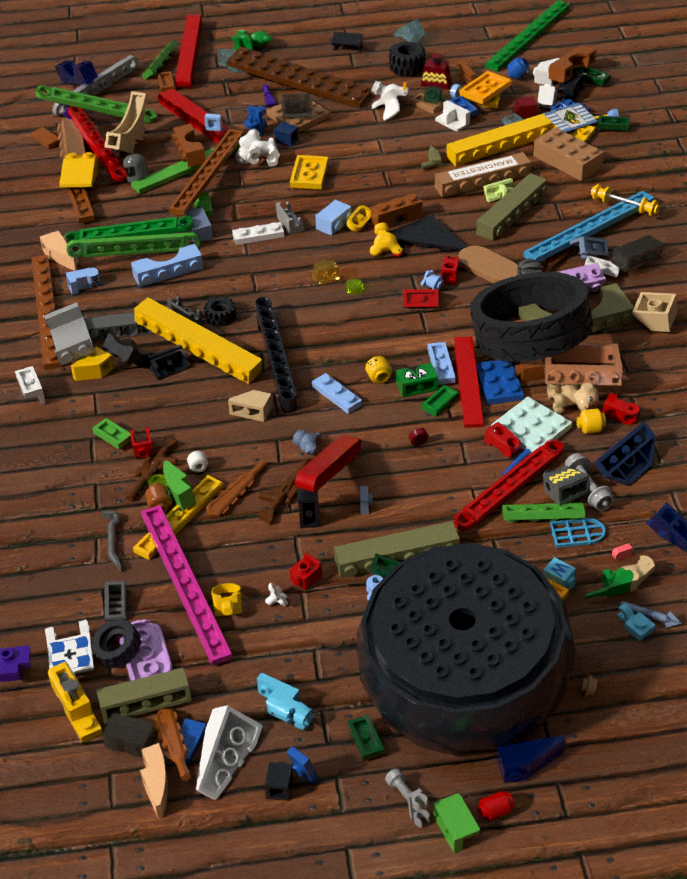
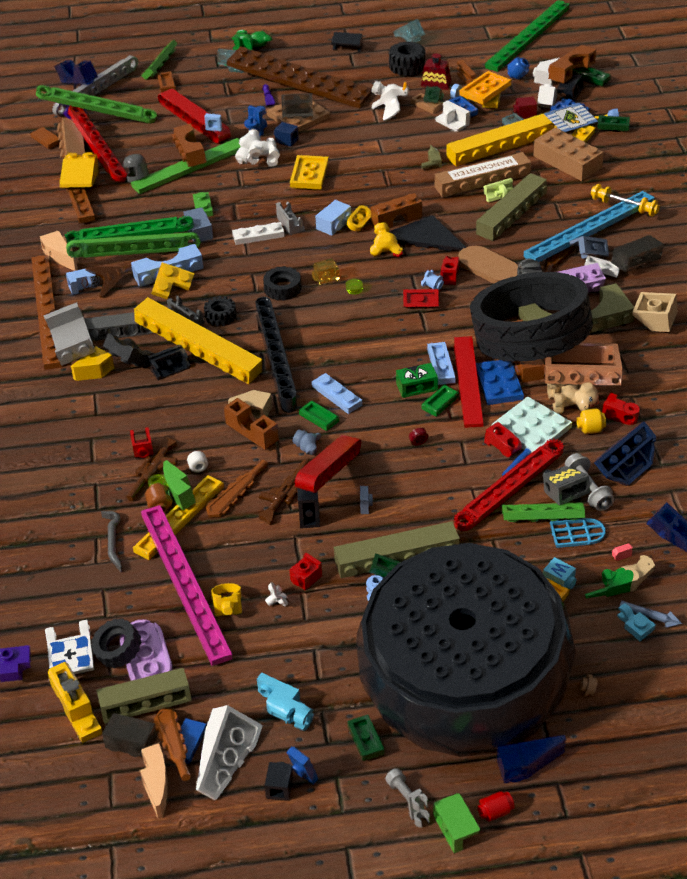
(30, 384): white panel -> none
(112, 275): none -> reddish brown piece
(112, 433): bright green plate -> none
(113, 587): dark grey slope -> none
(131, 127): tan arch -> none
(168, 276): none -> yellow plate
(188, 51): red beam -> none
(206, 173): dark orange plate -> none
(260, 431): none -> dark orange arch
(282, 274): none -> black tyre
(319, 415): none -> green tile
(378, 369): yellow head -> none

